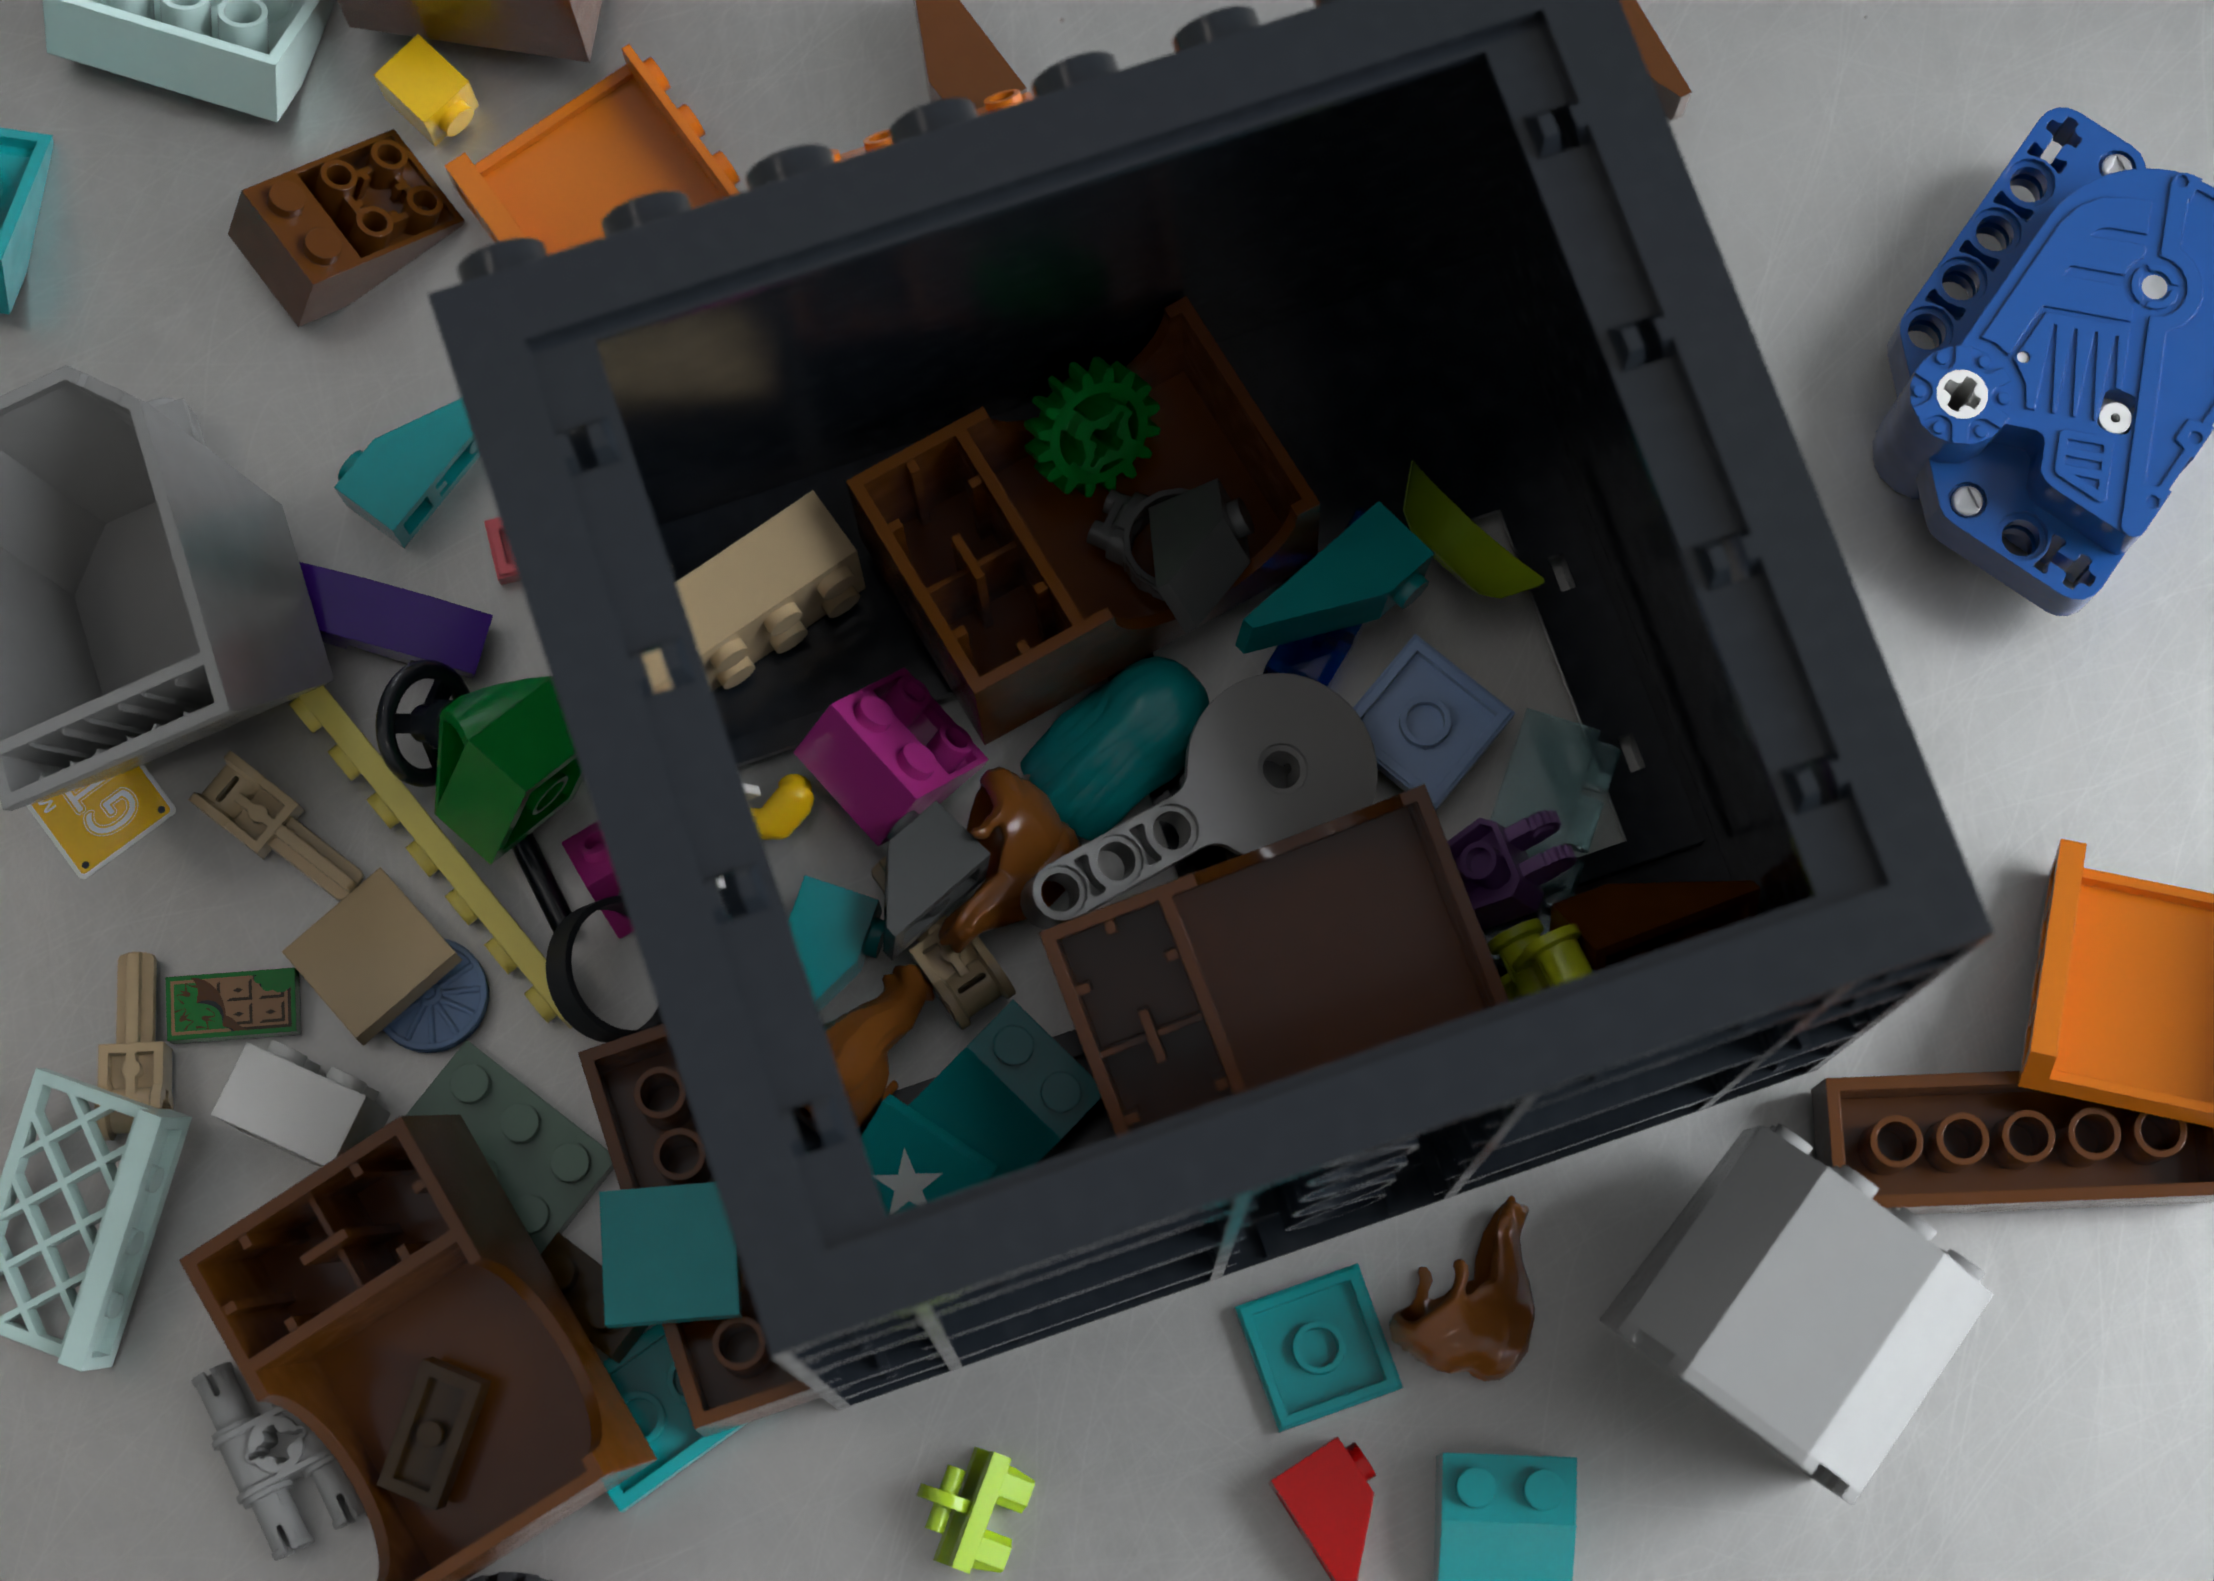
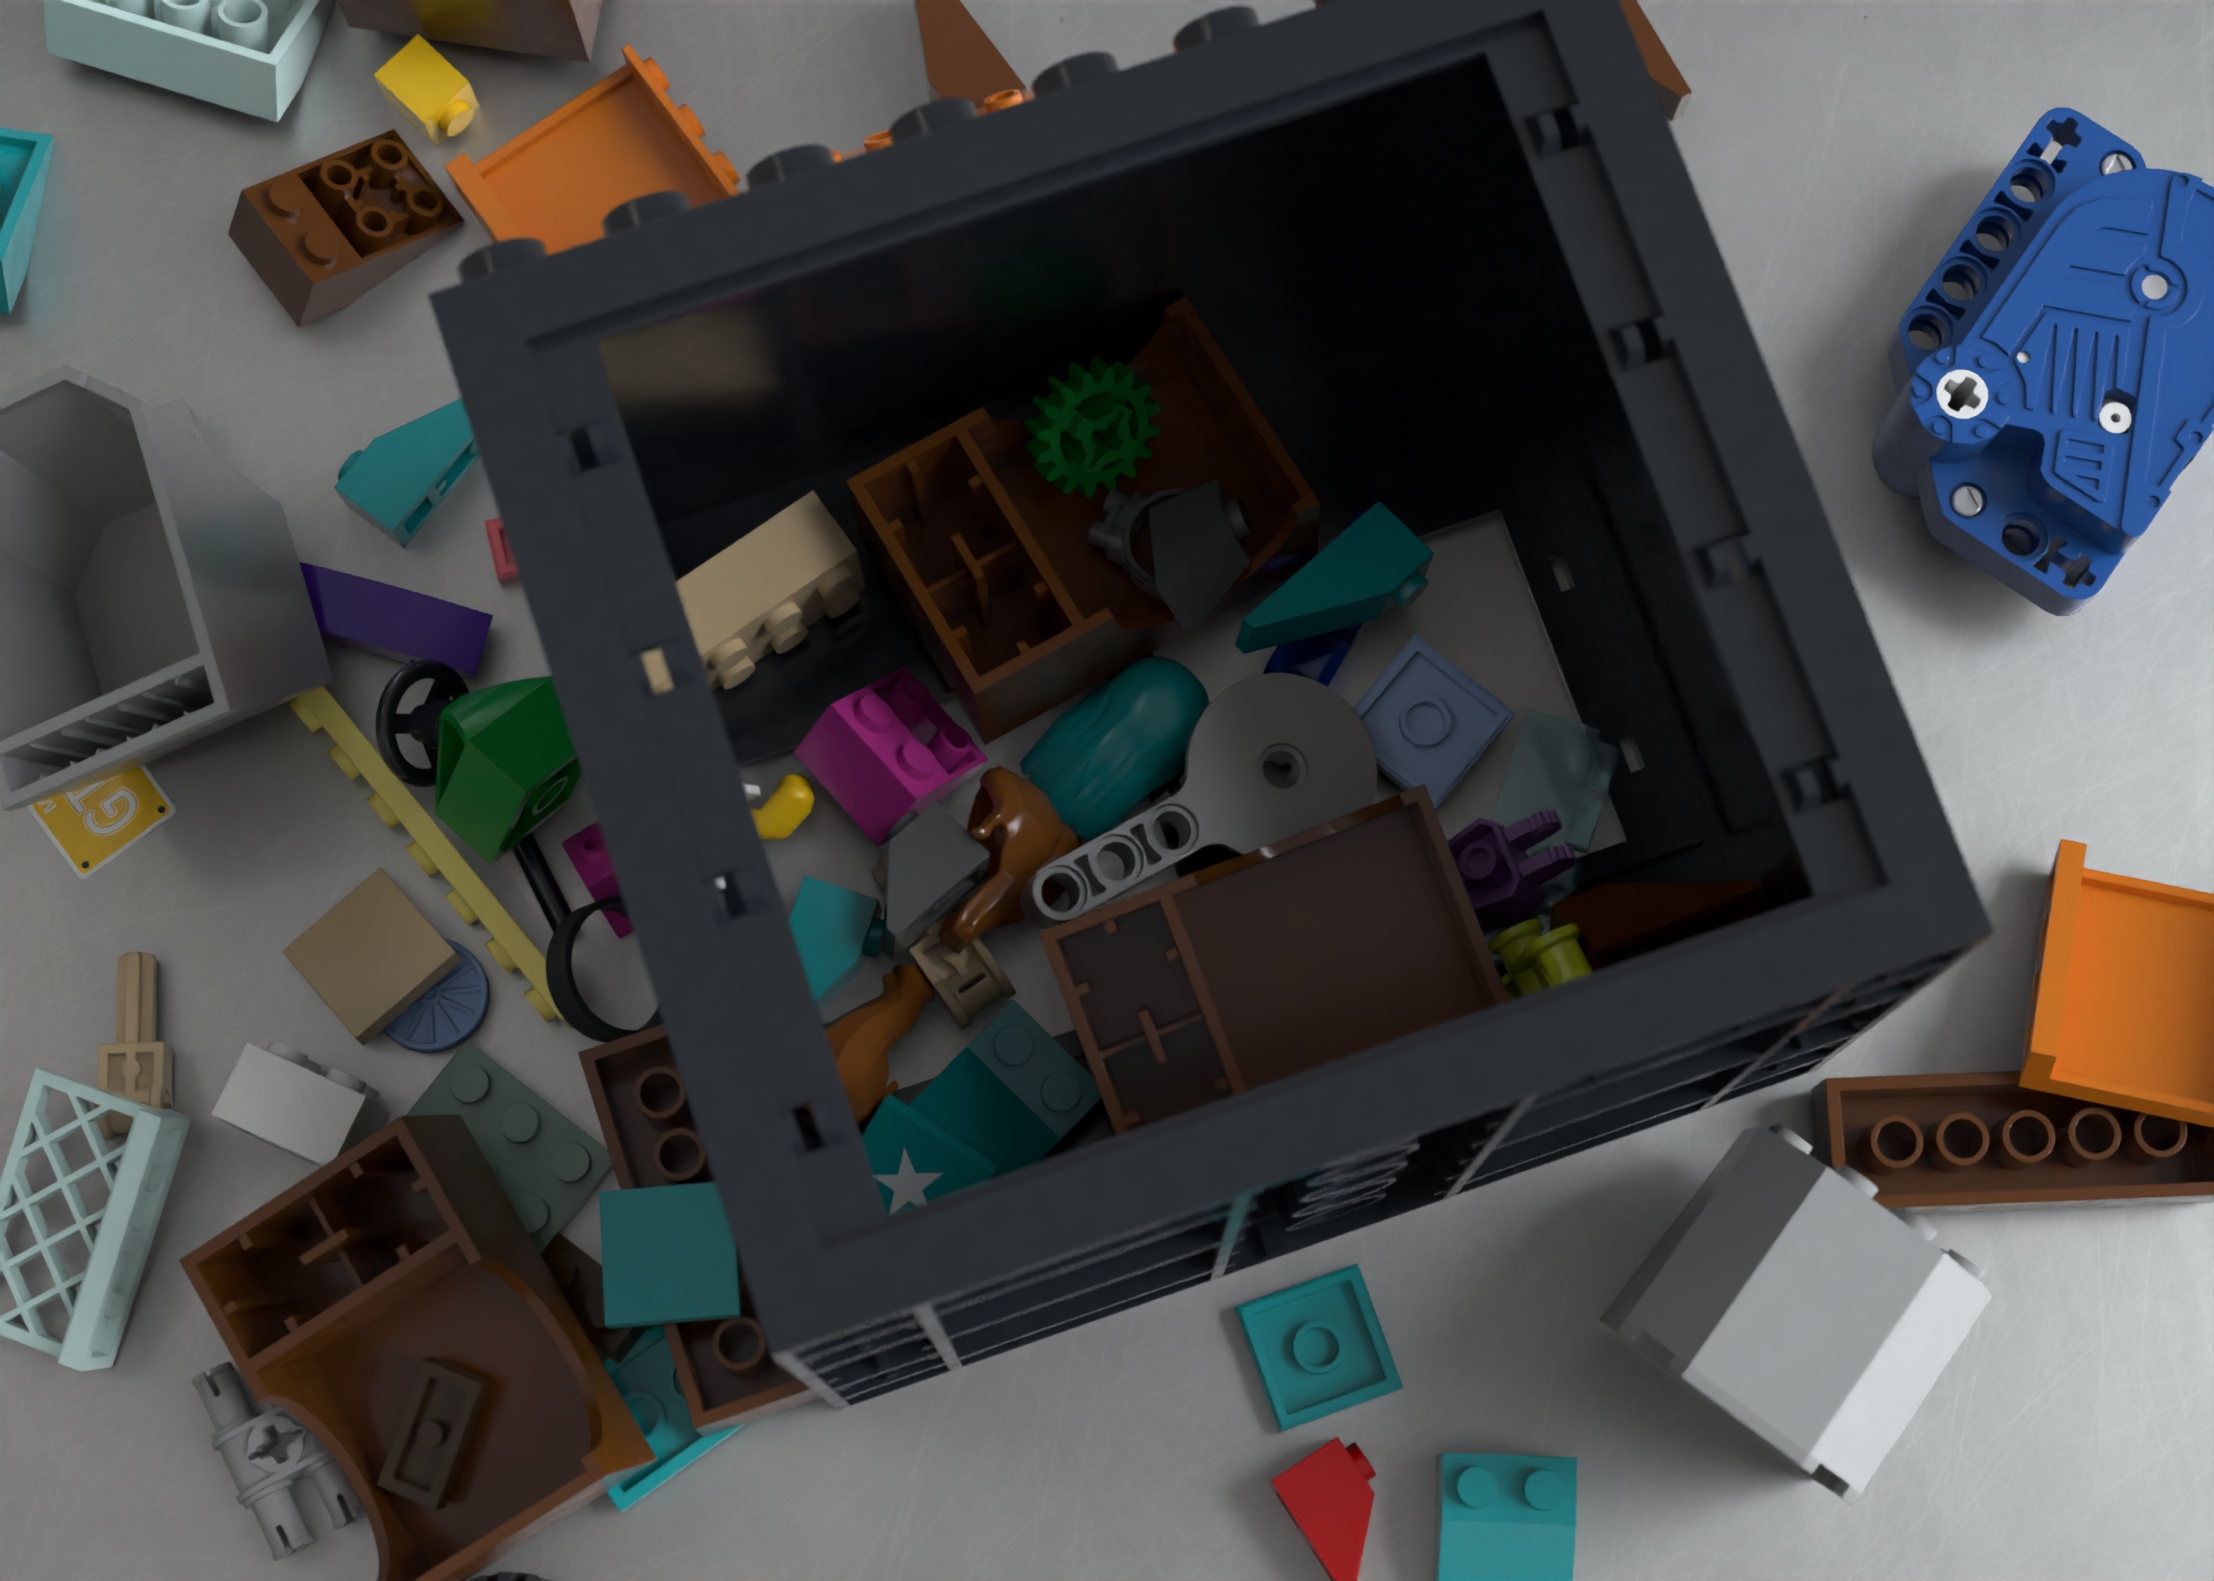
(233, 1005): tile -> none
(267, 821): tan connector -> none
(965, 1507): lime hips -> none
(1461, 544): lime piece -> none
(1480, 1322): dark orange piece -> none

